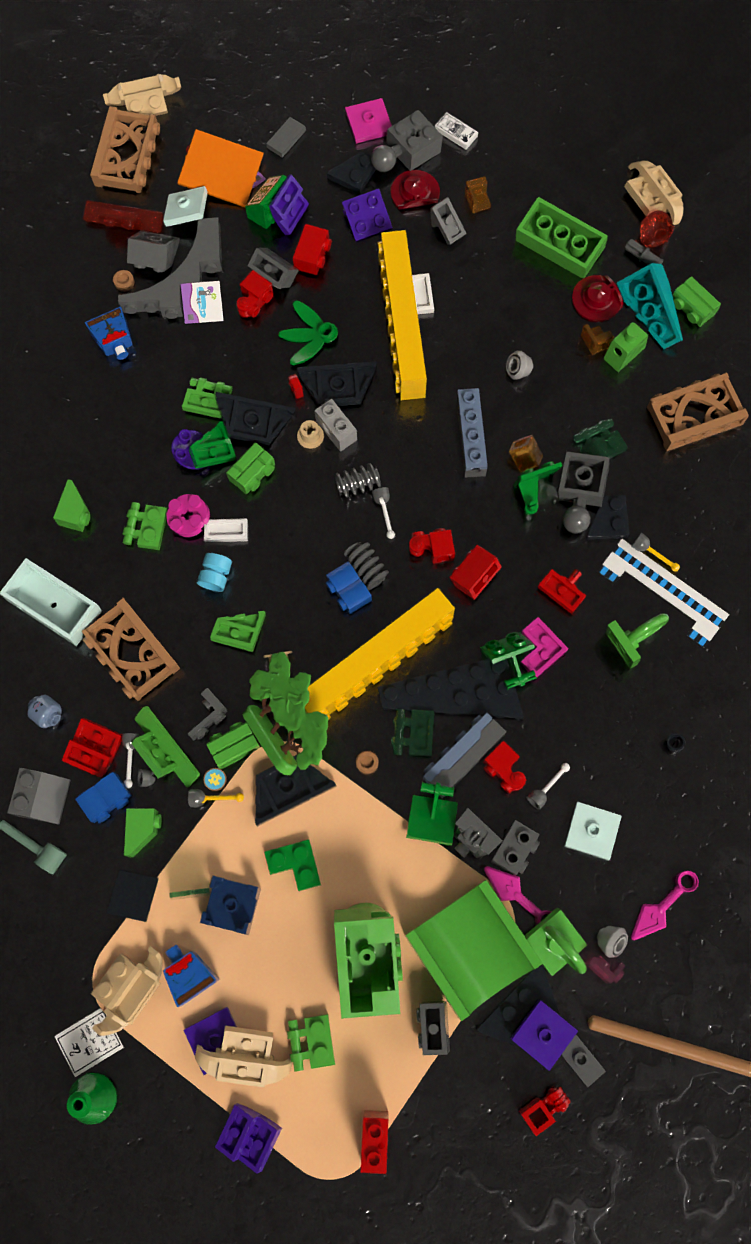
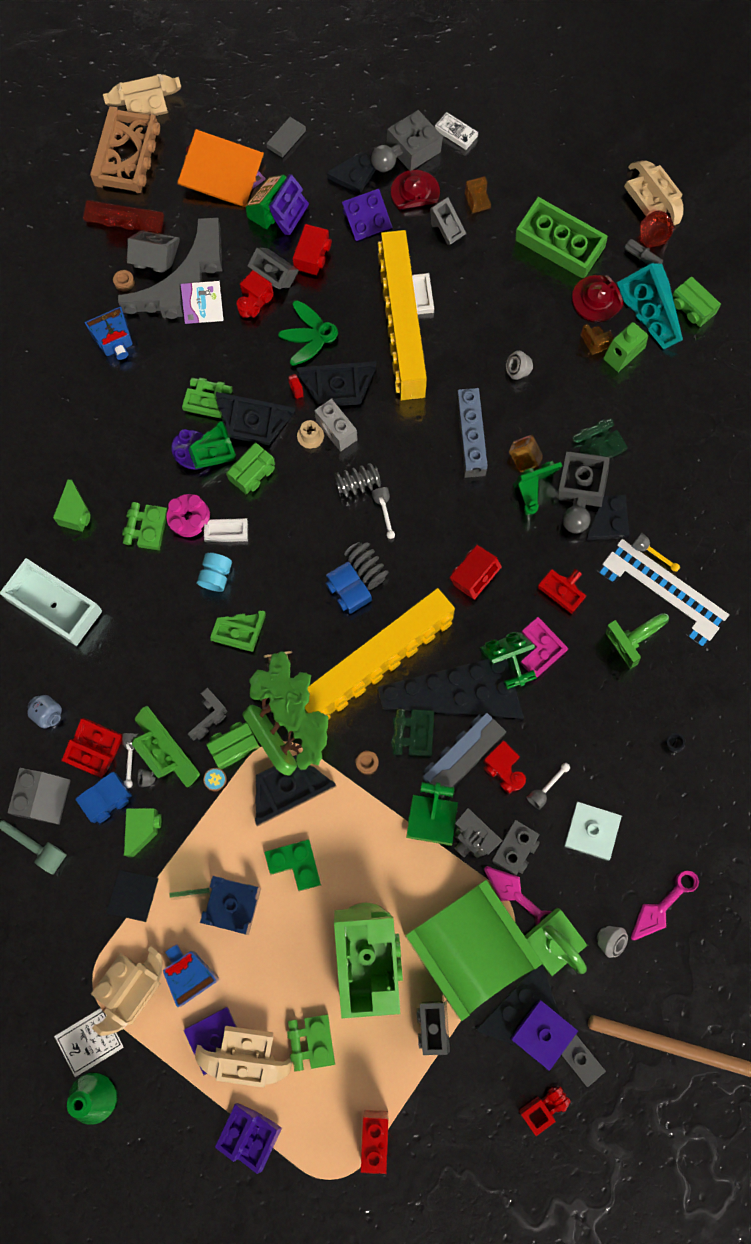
(127, 621): medium nougat fence -> none
(185, 206): light aqua plate -> none
(197, 797): hinge -> none
(368, 120): dark pink plate -> none
(437, 542): red brick -> none
(600, 968): clear pink bracket -> none
(682, 435): medium nougat fence -> none

